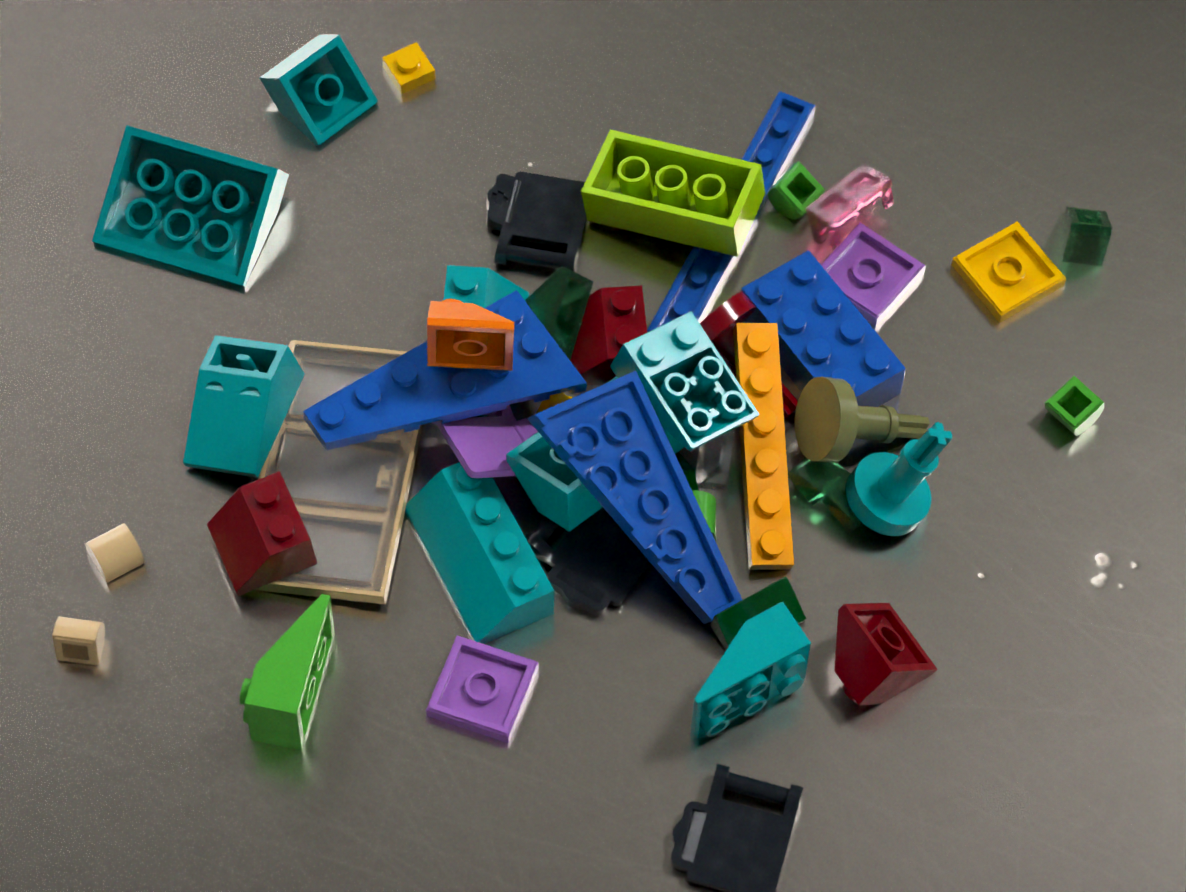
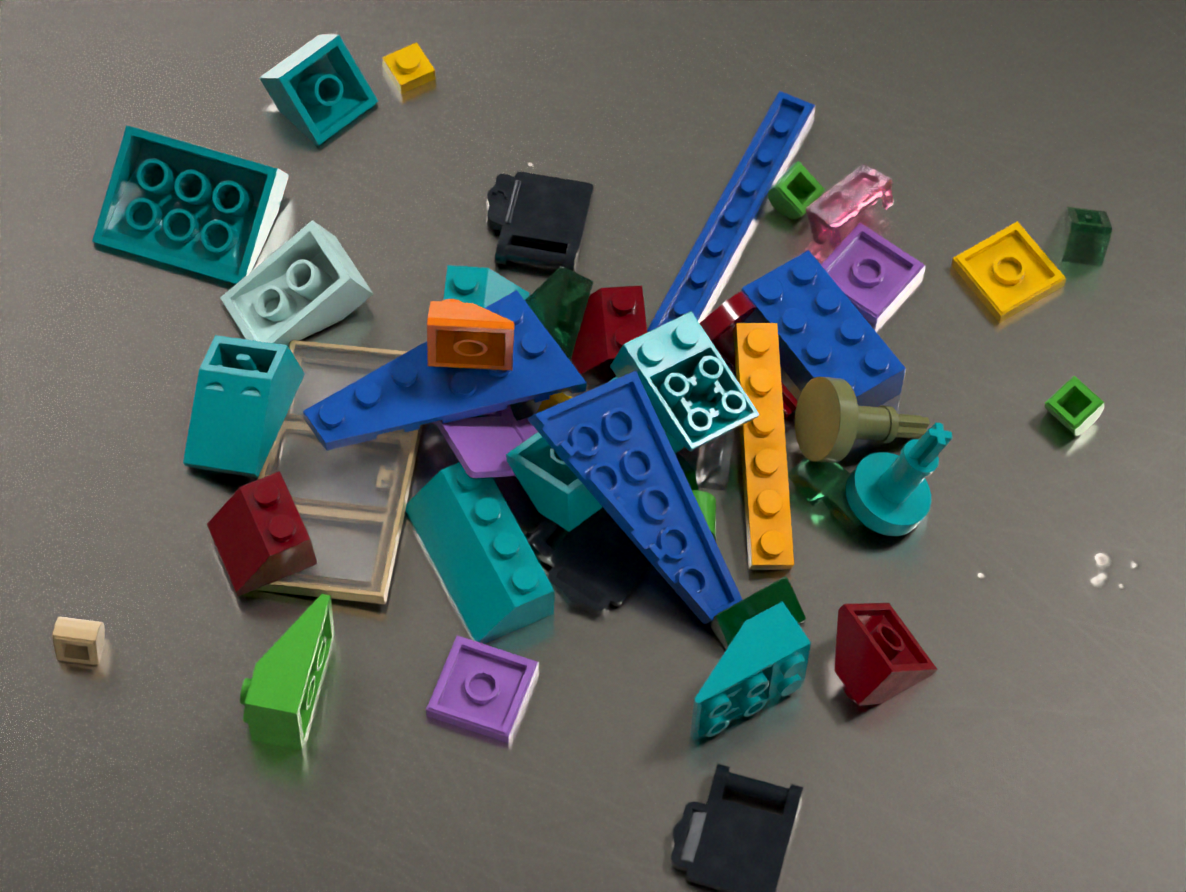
(115, 552): tan brick -> none
(297, 289): none -> light aqua slope
(673, 192): lime brick -> none

